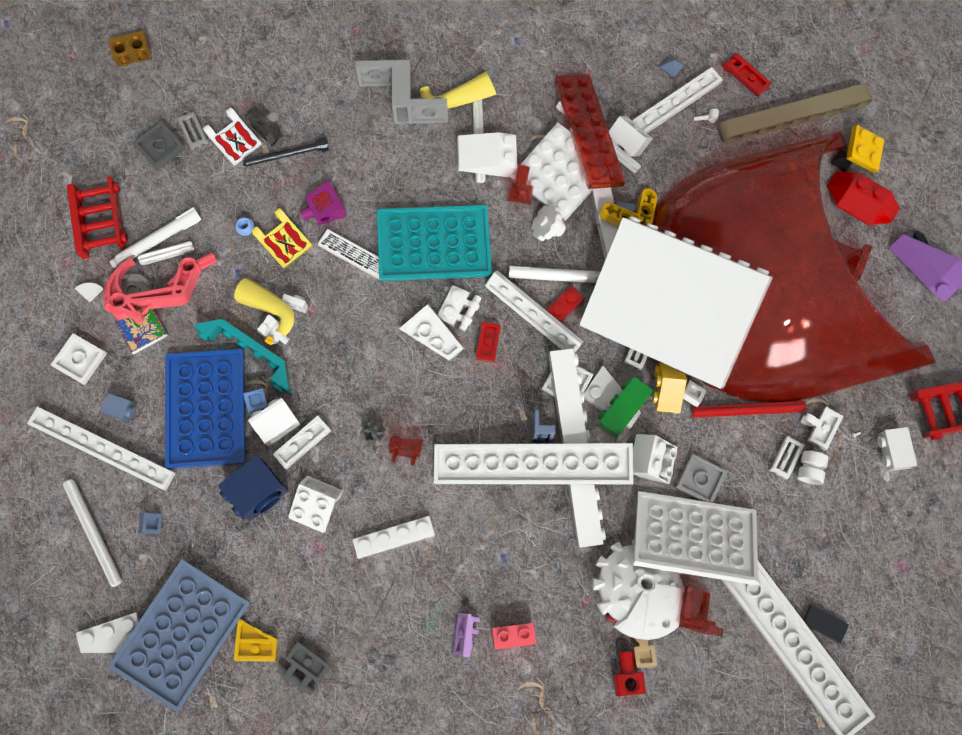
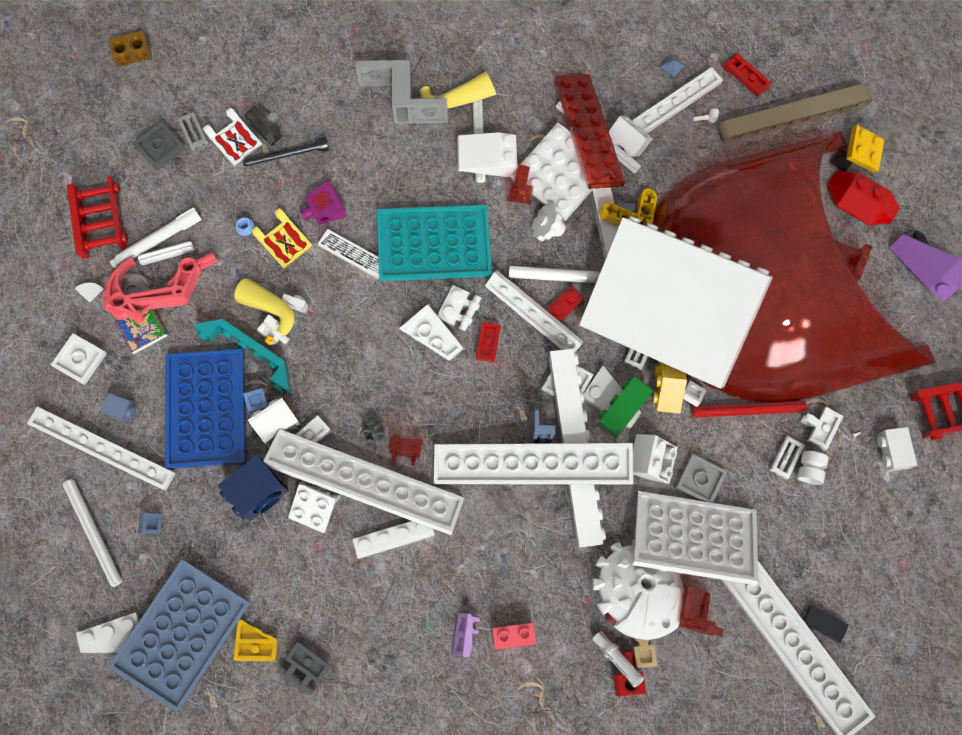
(364, 481): none -> white plate
(611, 651): none -> white pin

